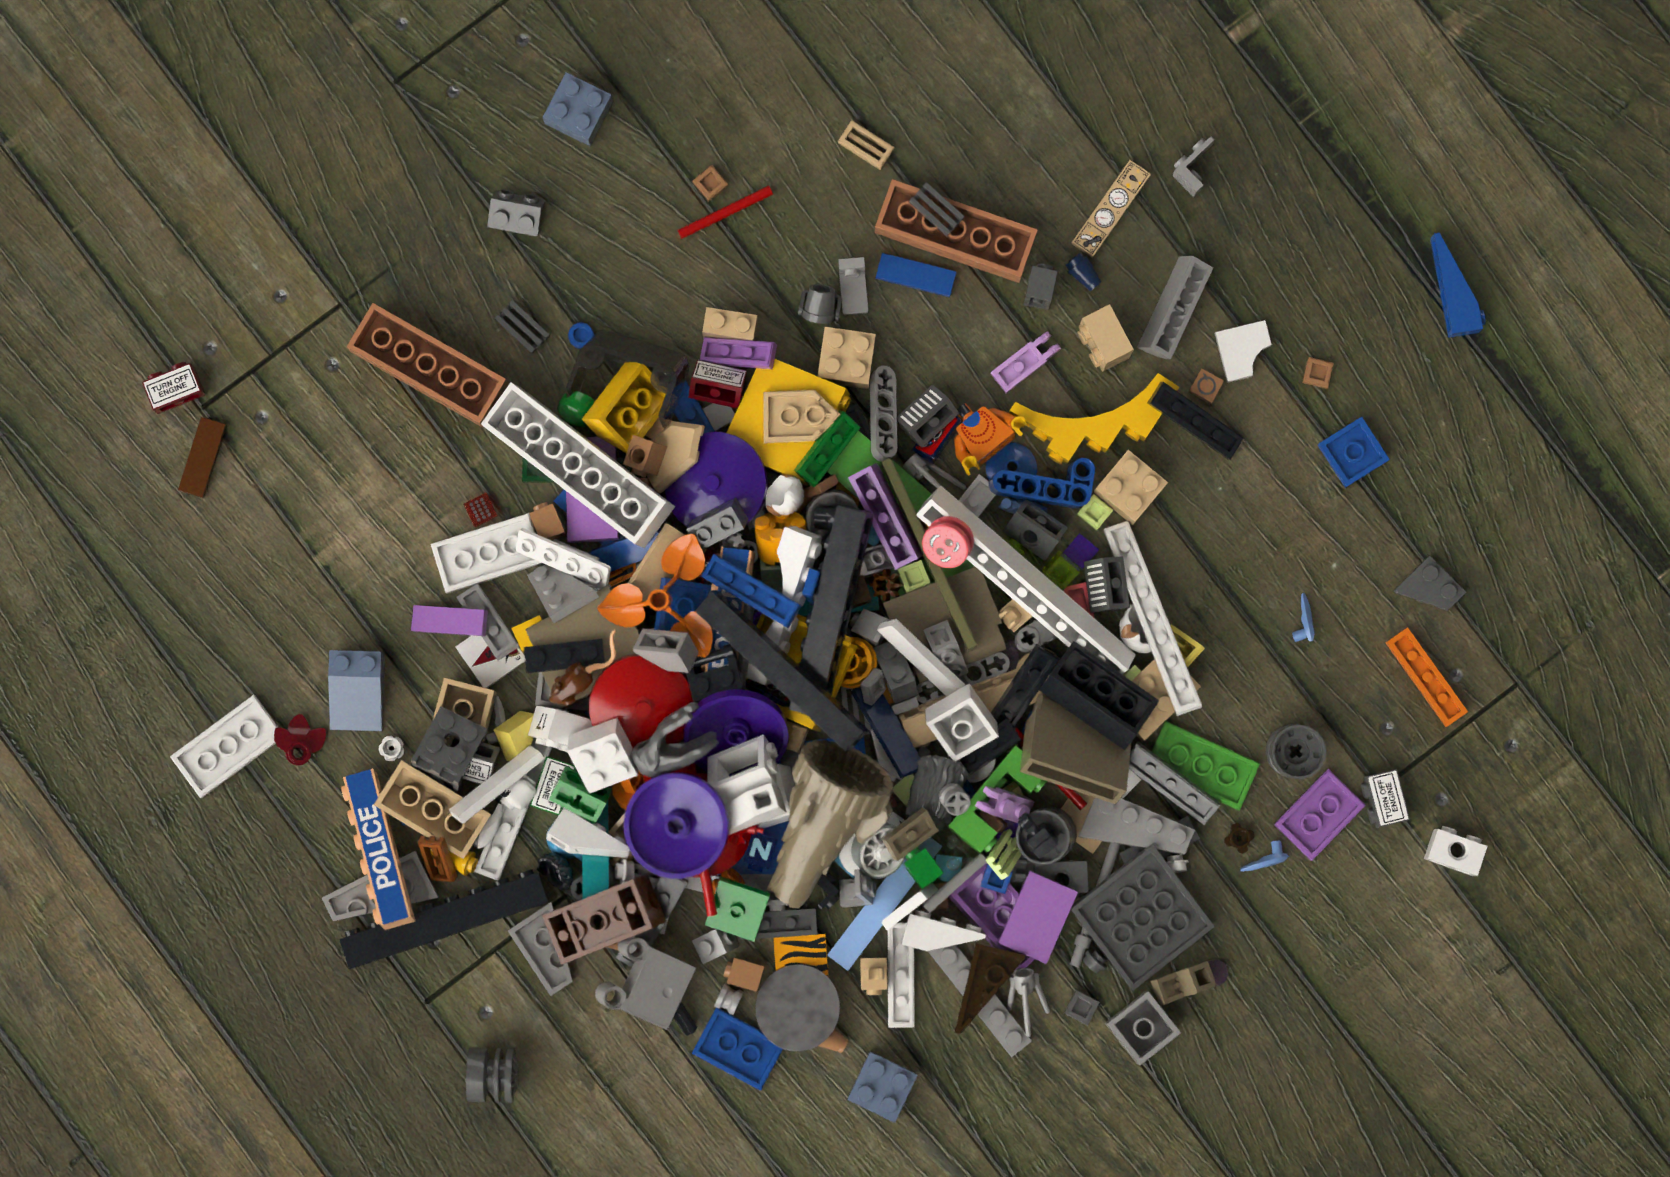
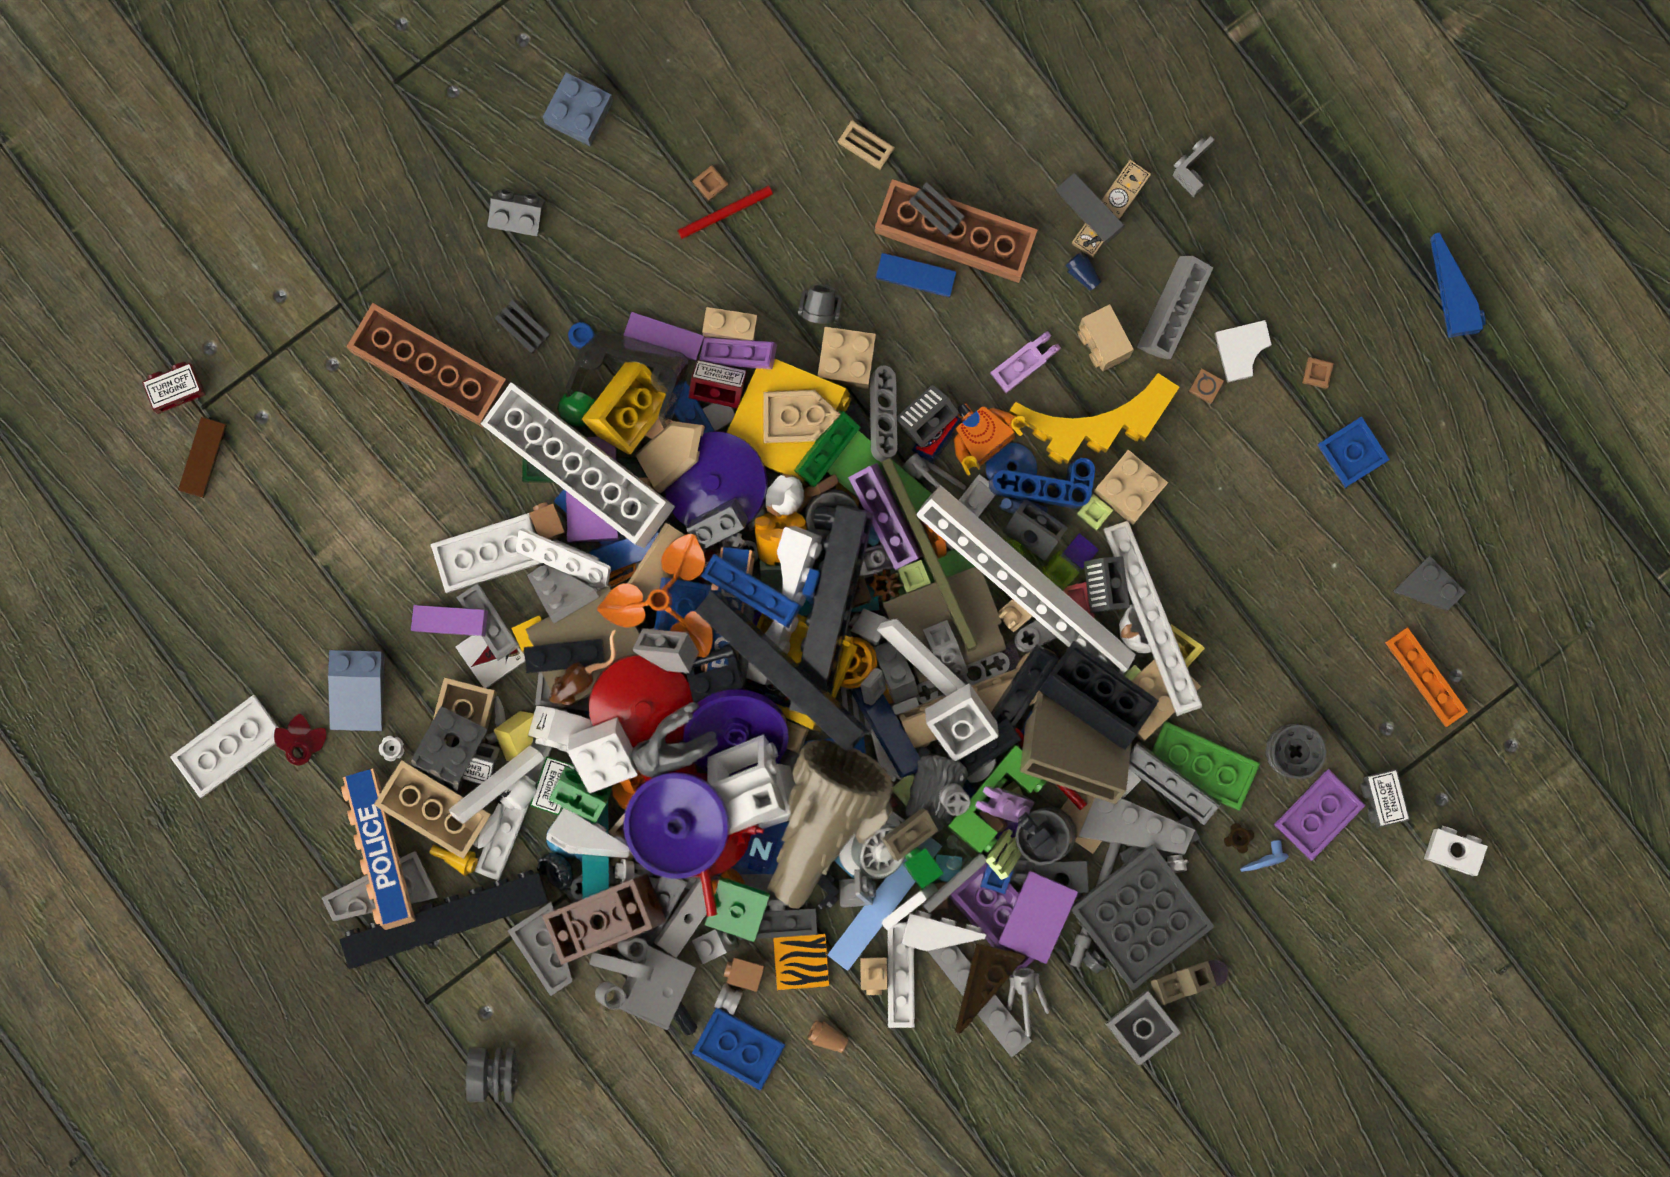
(442, 859): dark orange tile -> none
(480, 510): clear red tile -> none
(621, 966): none -> light grey beam
(641, 448): medium nougat brick -> none
(664, 335): none -> medium lavender tile
(677, 930): none -> white tile
(797, 1007): flat silver sticker -> none
(853, 286): light grey bracket -> none
(882, 1086): sand blue brick -> none
(948, 542): coral head -> none
(1040, 286): dark grey brick -> none
(1081, 1007): flat silver tile -> none
(1090, 208): none -> dark grey tile
(1195, 420): black tile -> none
(1307, 621): medium blue bar -> none

